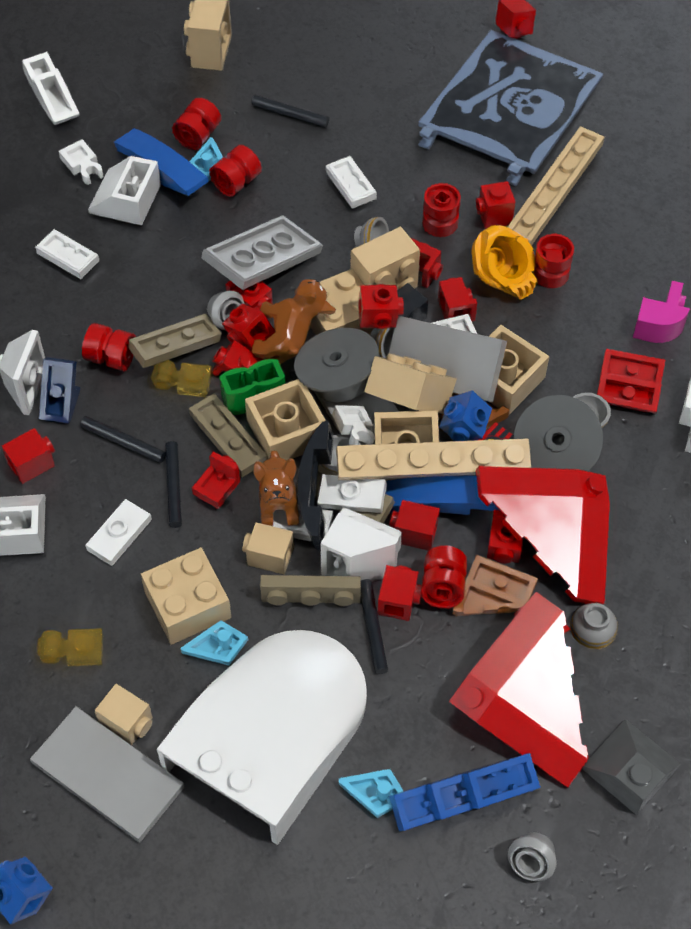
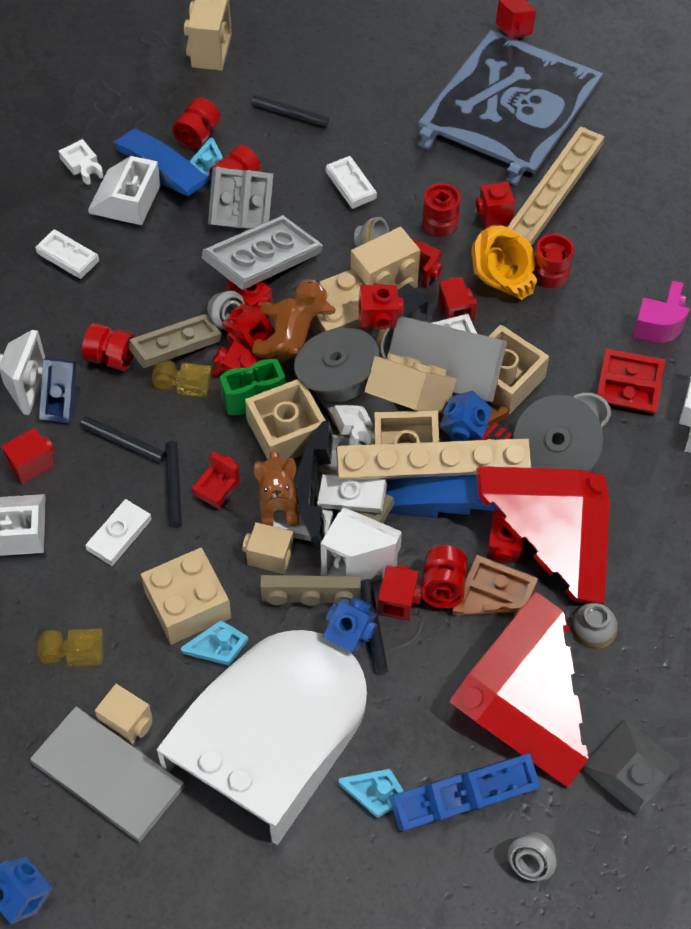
(50, 88): white slope -> none
(227, 433): dark tan plate -> none
(240, 198): none -> light grey slope
(342, 631): none -> blue brick
(416, 523): red brick -> none

